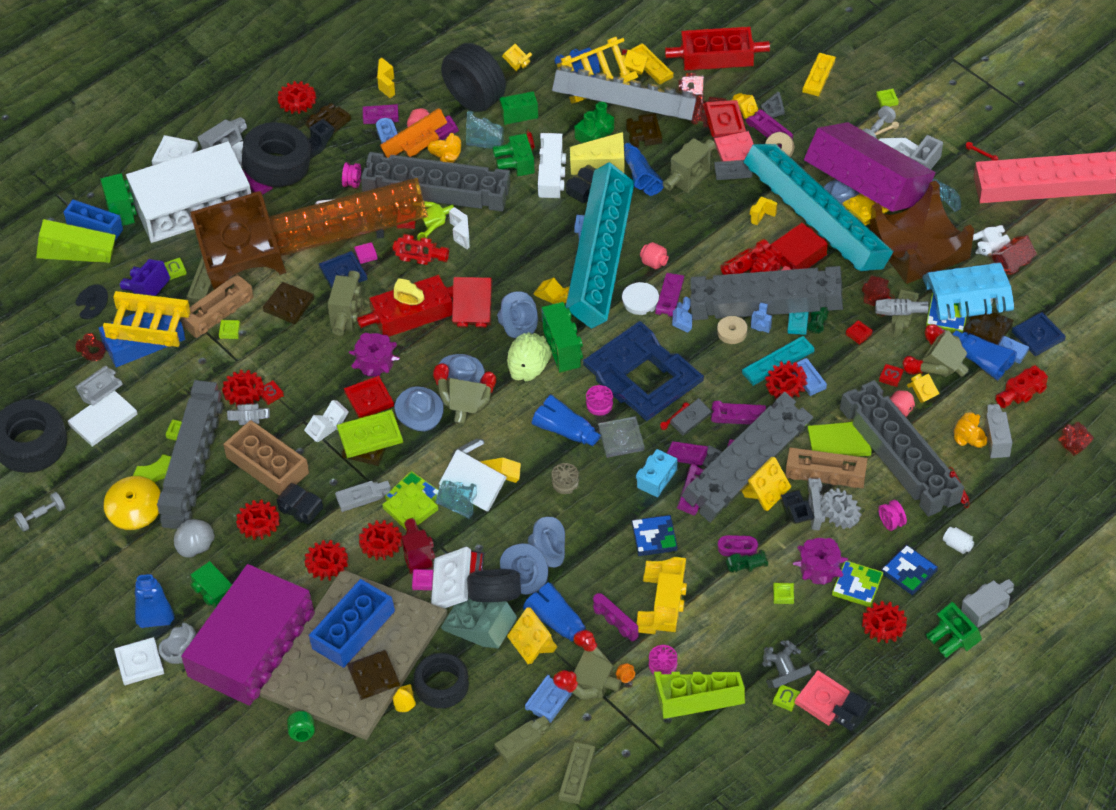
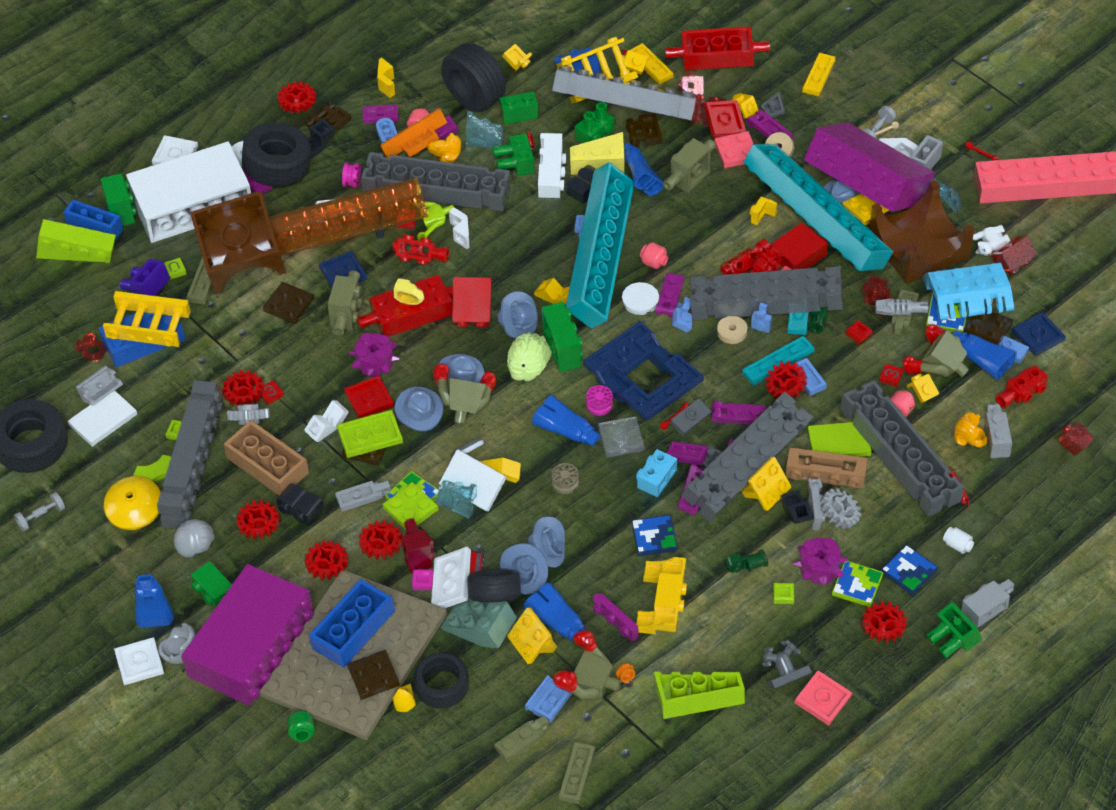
(92, 296): black piece -> none
(217, 306): medium nougat brick -> none
(223, 133): light grey hinge -> none
(229, 329): lime tile -> none
(365, 253): dark pink tile -> none
(662, 660): dark pink wheel -> none
(731, 170): dark grey plate -> none
(737, 545): magenta plate -> none
(786, 697): lime tile -> none
(852, 711): black brick -> none
(887, 98): lime tile -> none
(892, 515): dark pink wheel -> none

